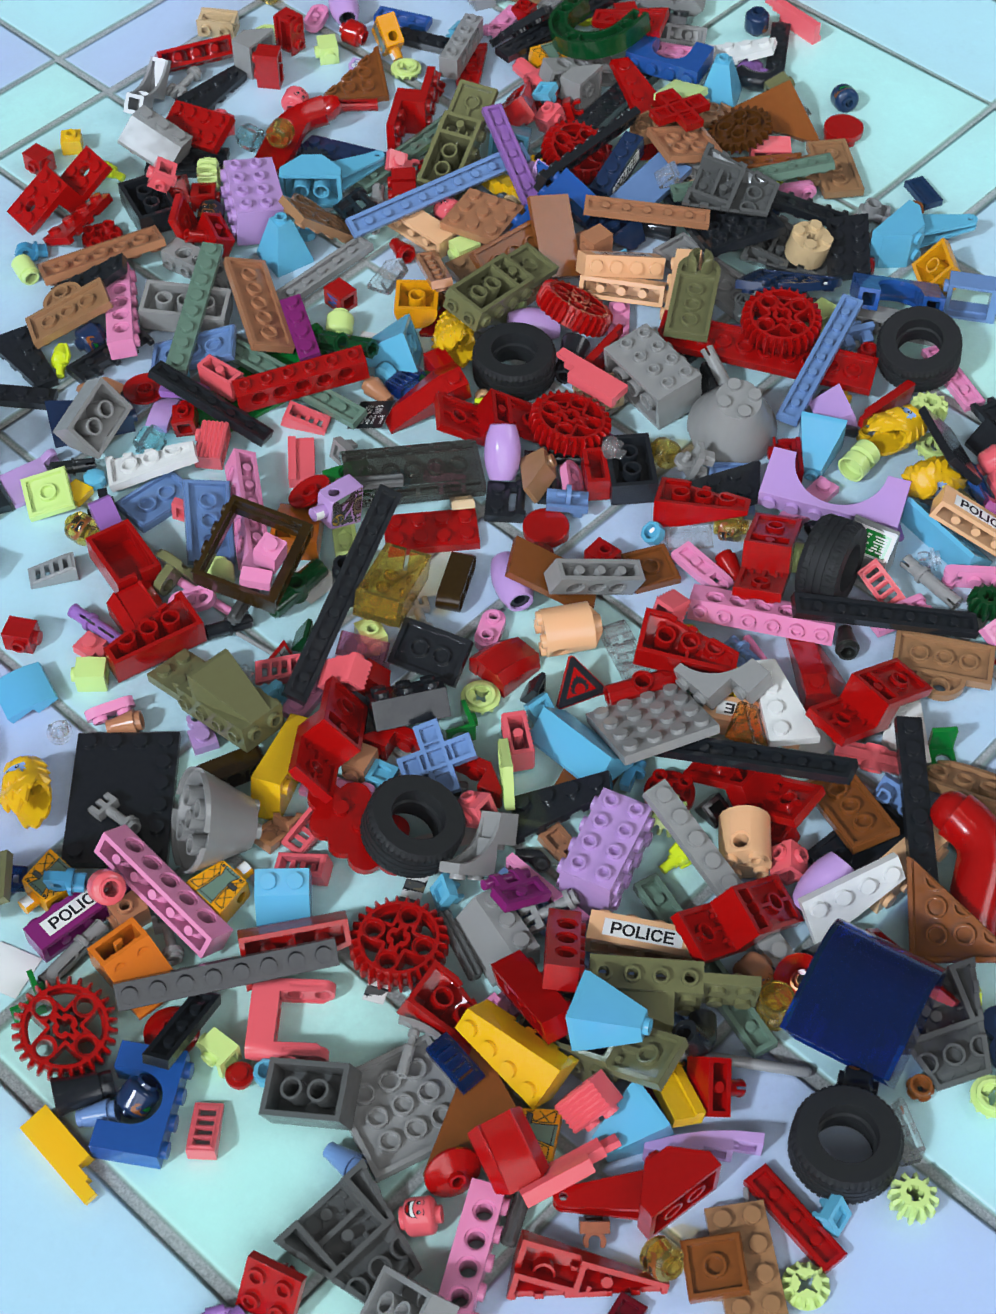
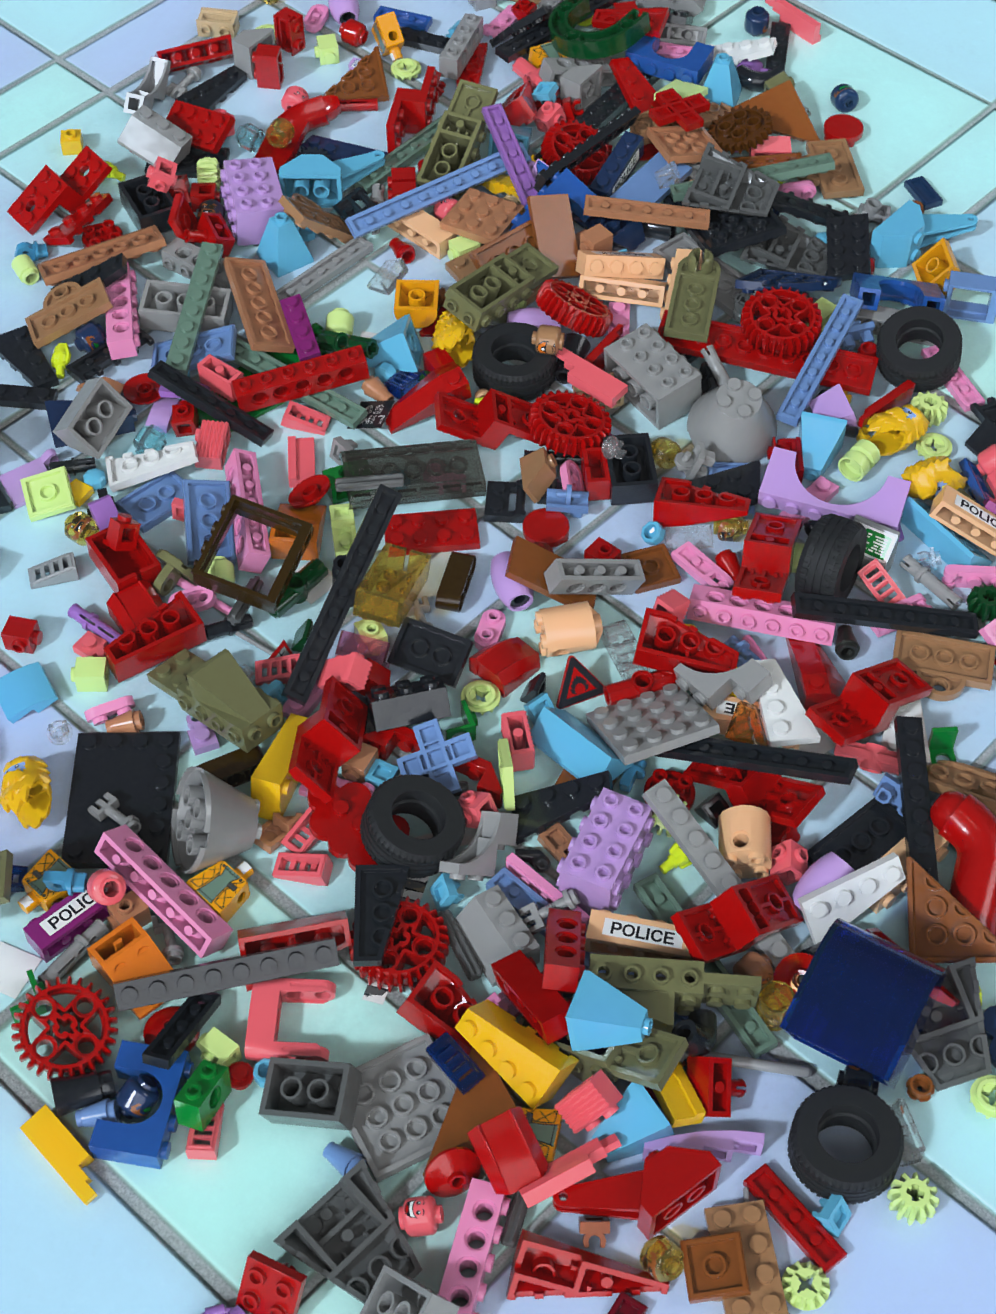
(37, 157): red brick -> none
(122, 533): none -> red brick
(202, 1095): none -> green brick
(256, 578): bright pink piece -> none
(270, 552): bright pink brick -> none
(282, 895): medium azure slope -> none
(339, 503): lavender torso -> none
(340, 295): red brick -> none
(376, 907): none -> black wing
(398, 159): coral plate -> none
(416, 1028): light grey piece -> none
(434, 270): nougat plate -> none
(462, 502): tan tile -> none
(502, 452): lavender piece -> none
(516, 889): magenta plate -> none
(548, 339): none -> medium nougat head
(808, 244): tan brick -> none
(855, 815): dark orange tile -> none
(950, 446): black tile -> none

